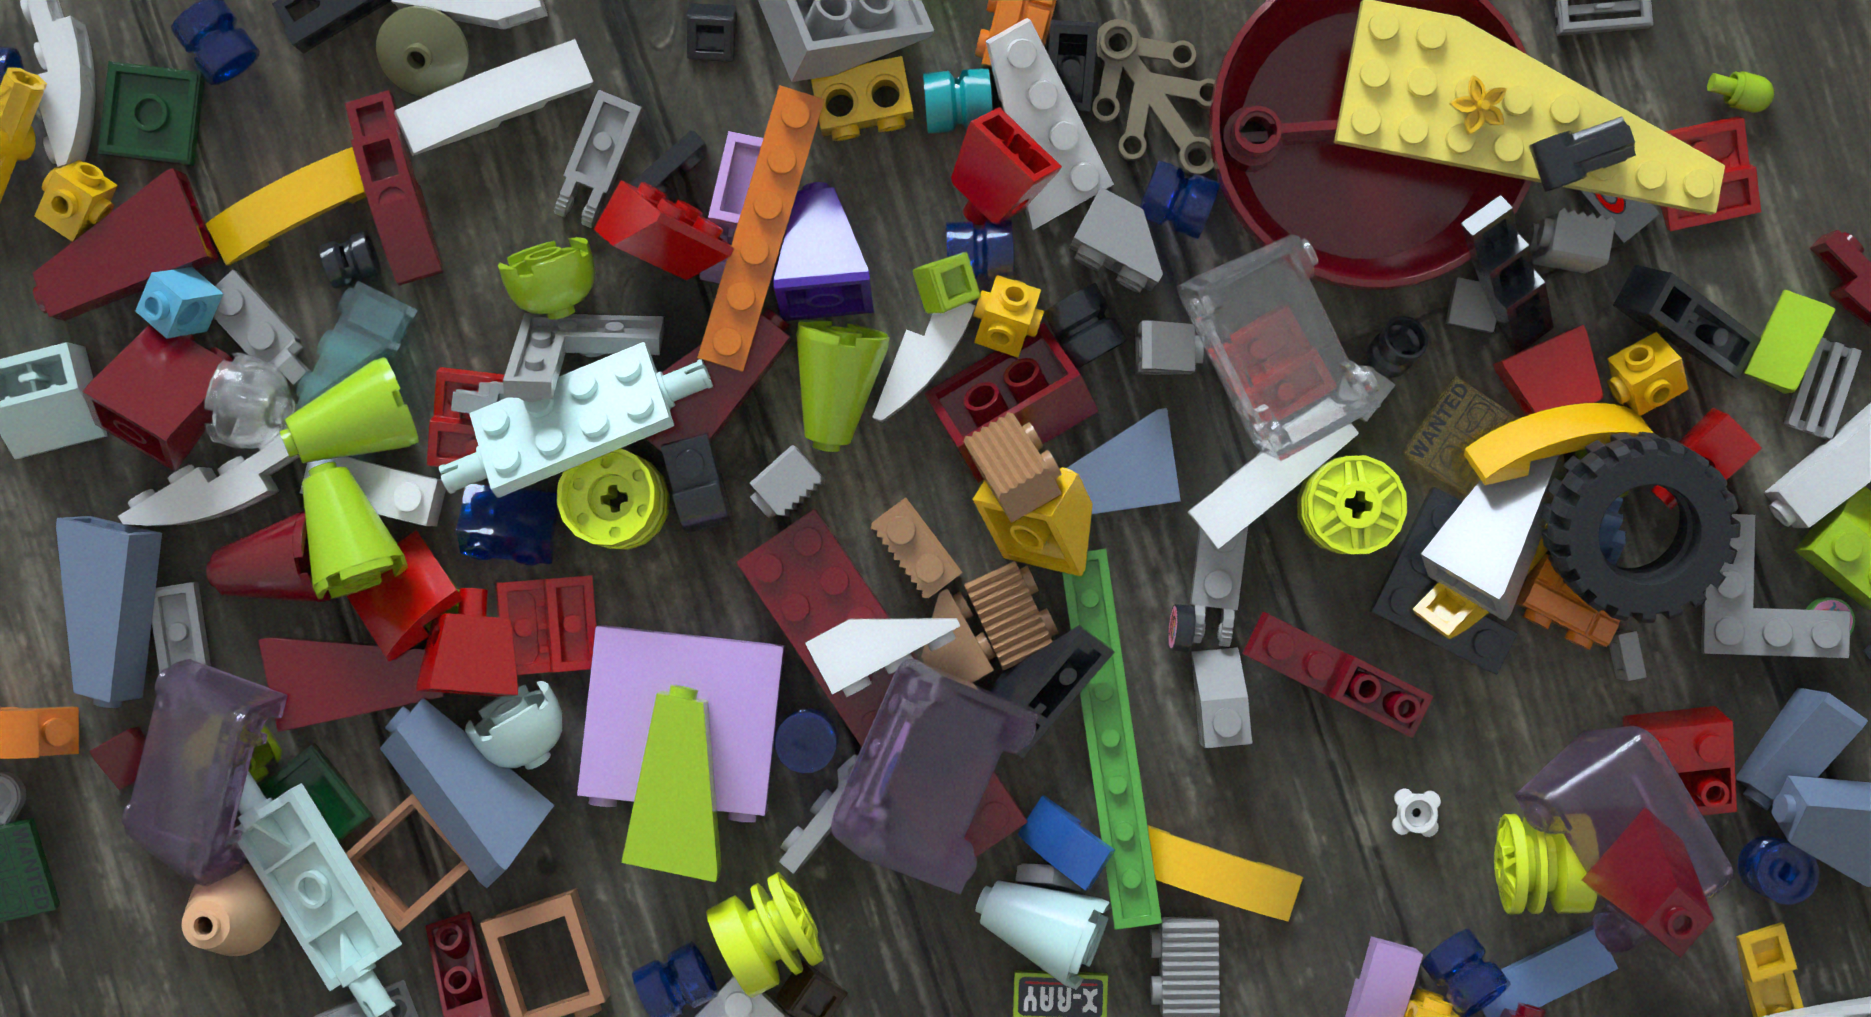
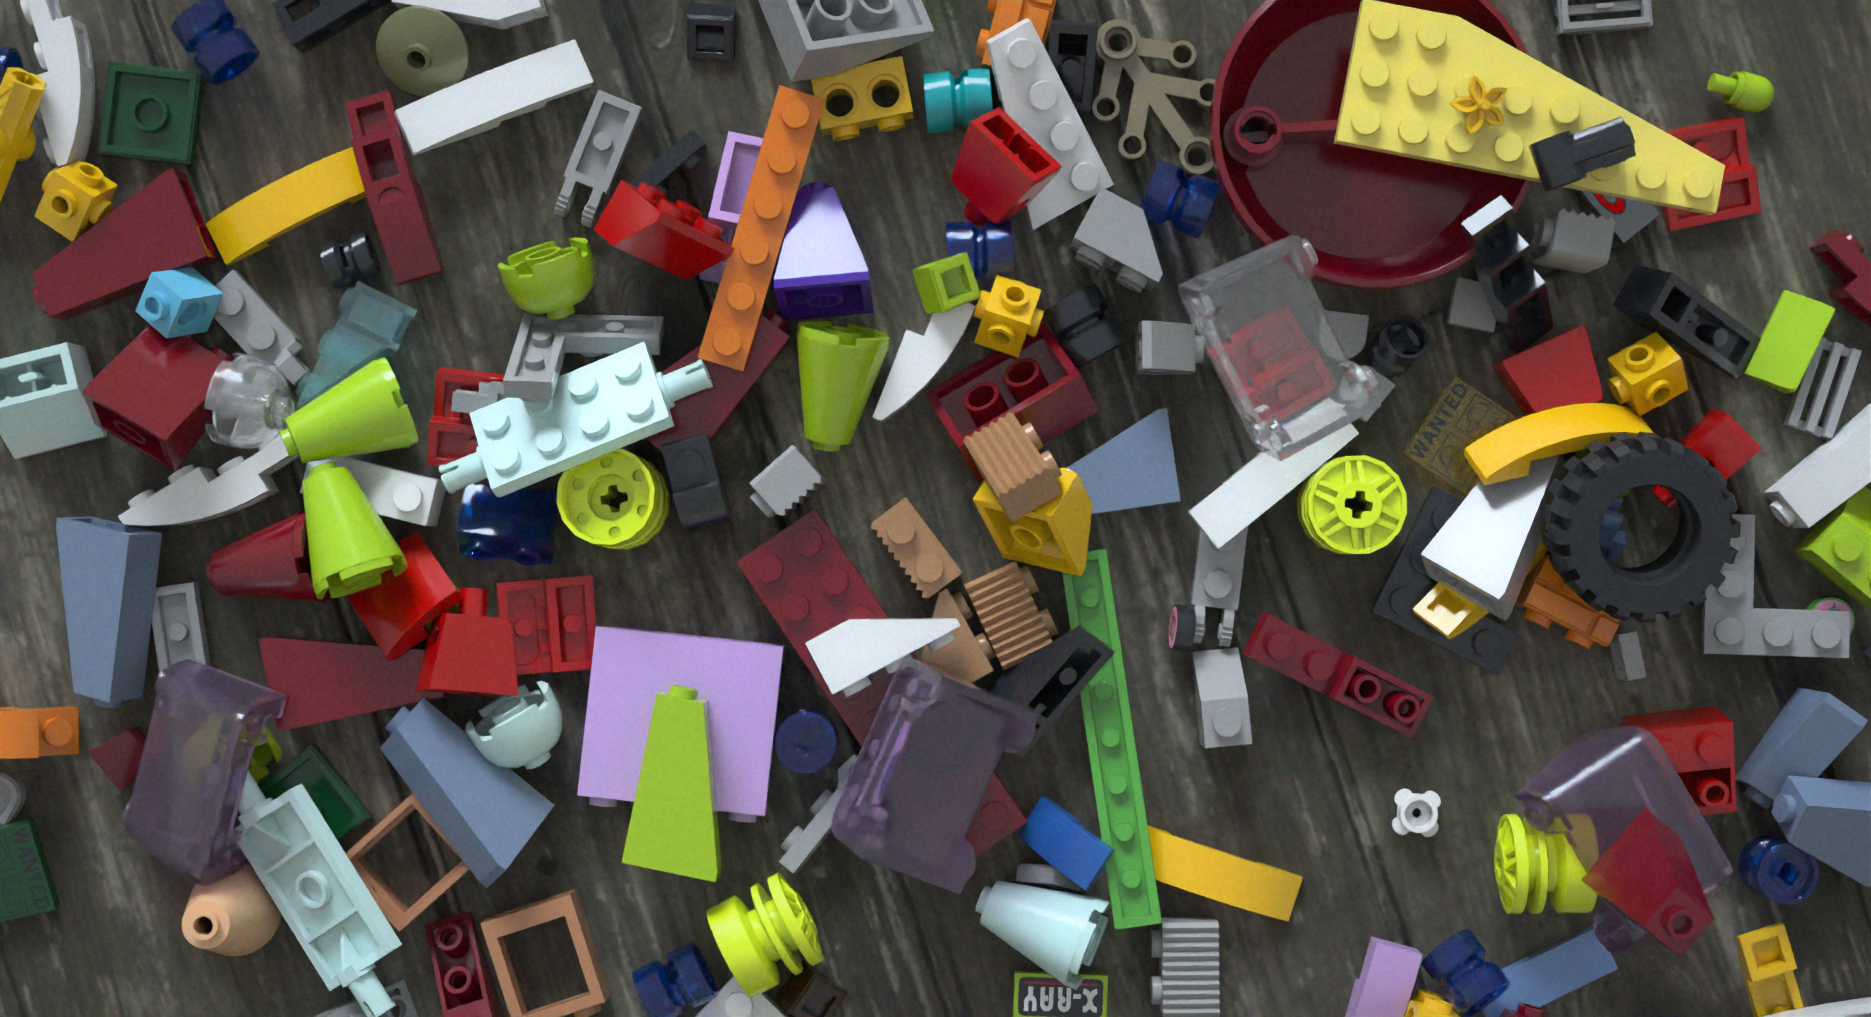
(1350, 330): none -> light grey tile

